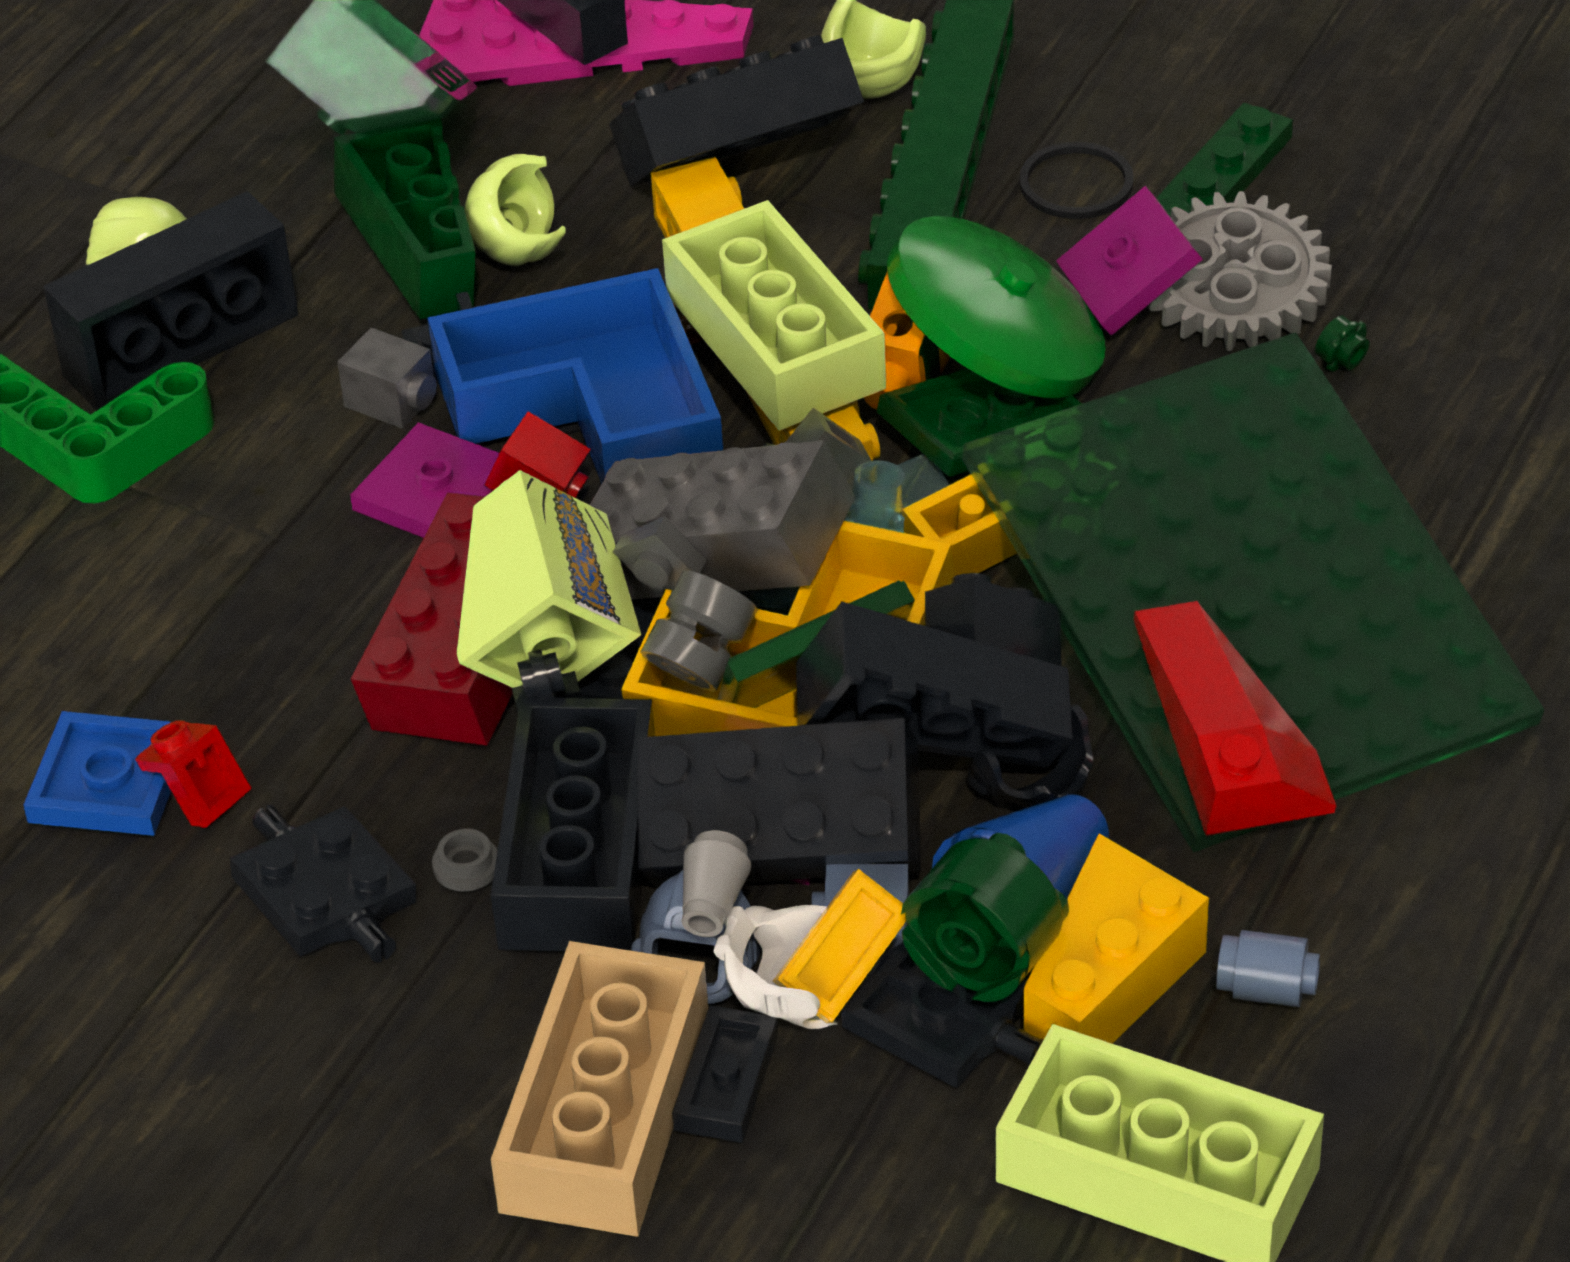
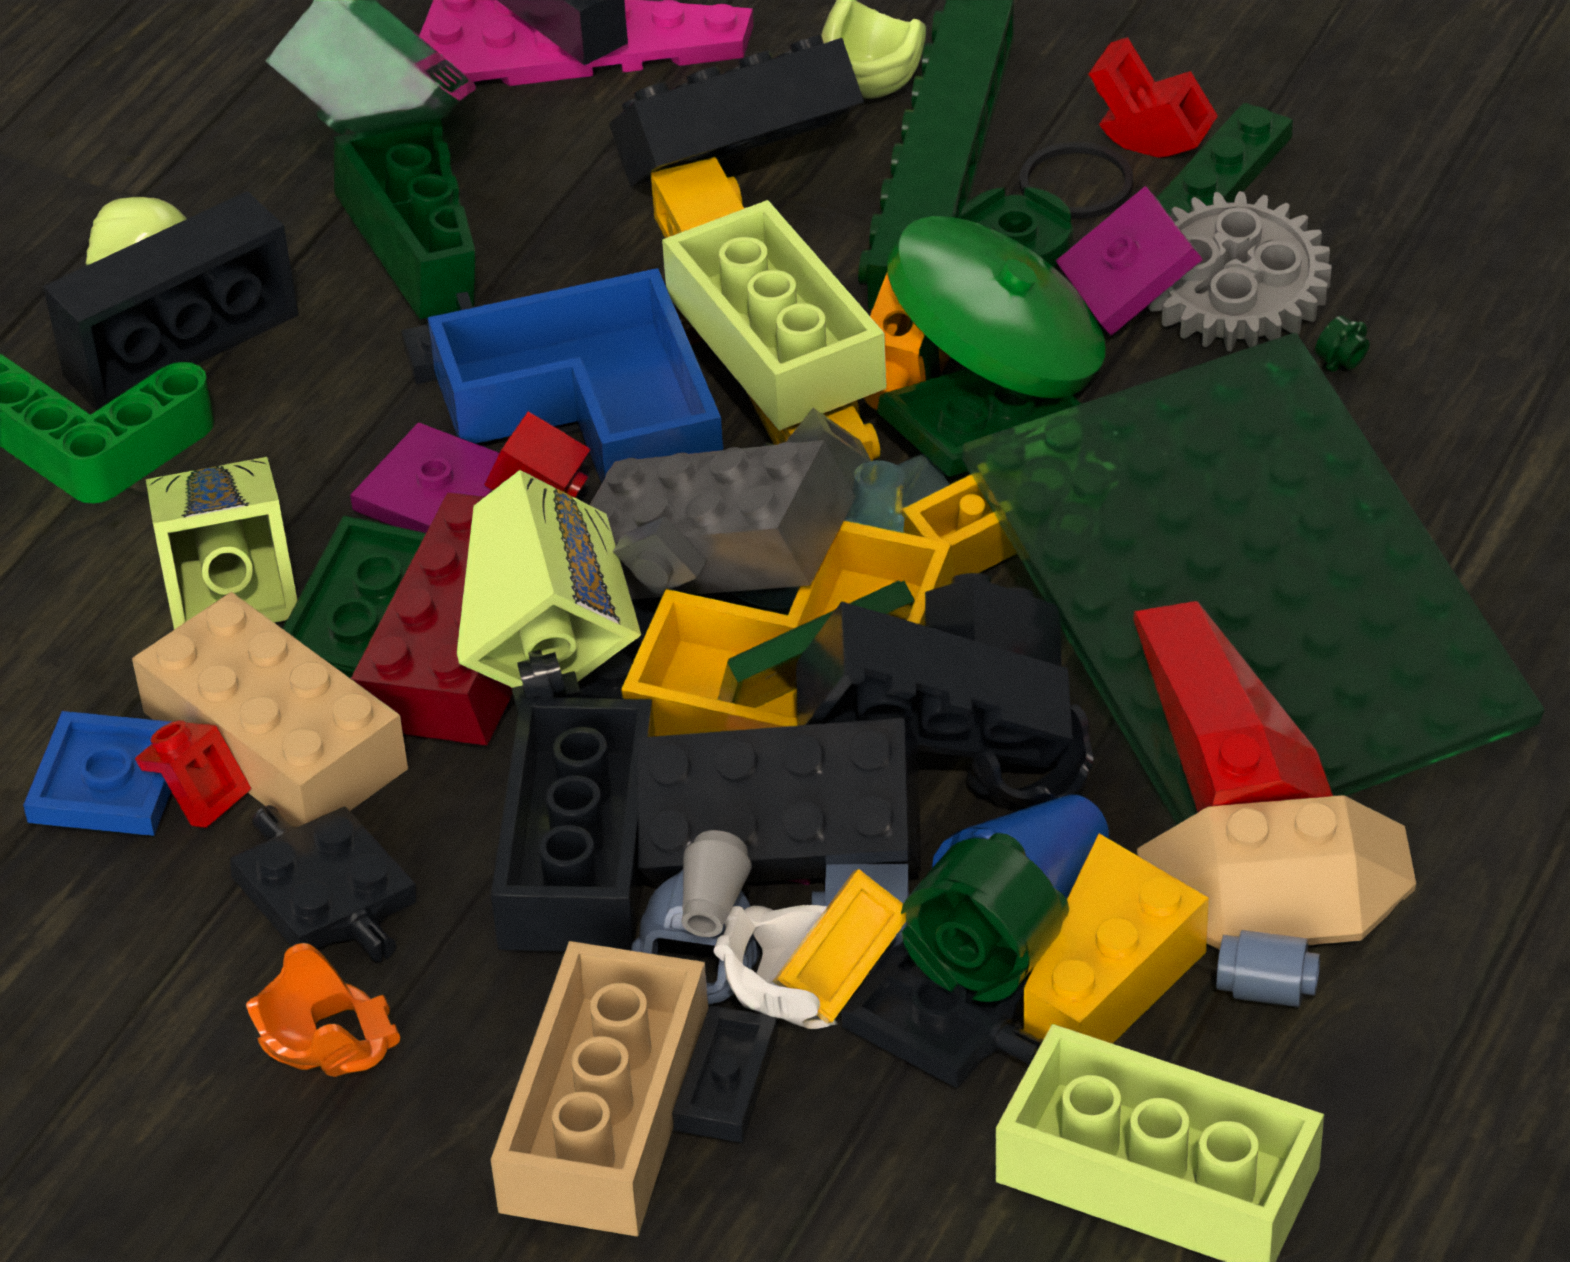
(220, 536): none -> yellowish green slope
(286, 714): none -> tan brick
(309, 992): none -> orange helmet
(351, 589): none -> dark green tile
(387, 378): flat silver brick -> none
(464, 860): dark grey plate -> none
(513, 211): yellowish green piece -> none
(705, 608): dark grey wheel -> none
(1033, 220): none -> dark green plate
(1148, 114): none -> red brick
(1290, 867): none -> tan wedge

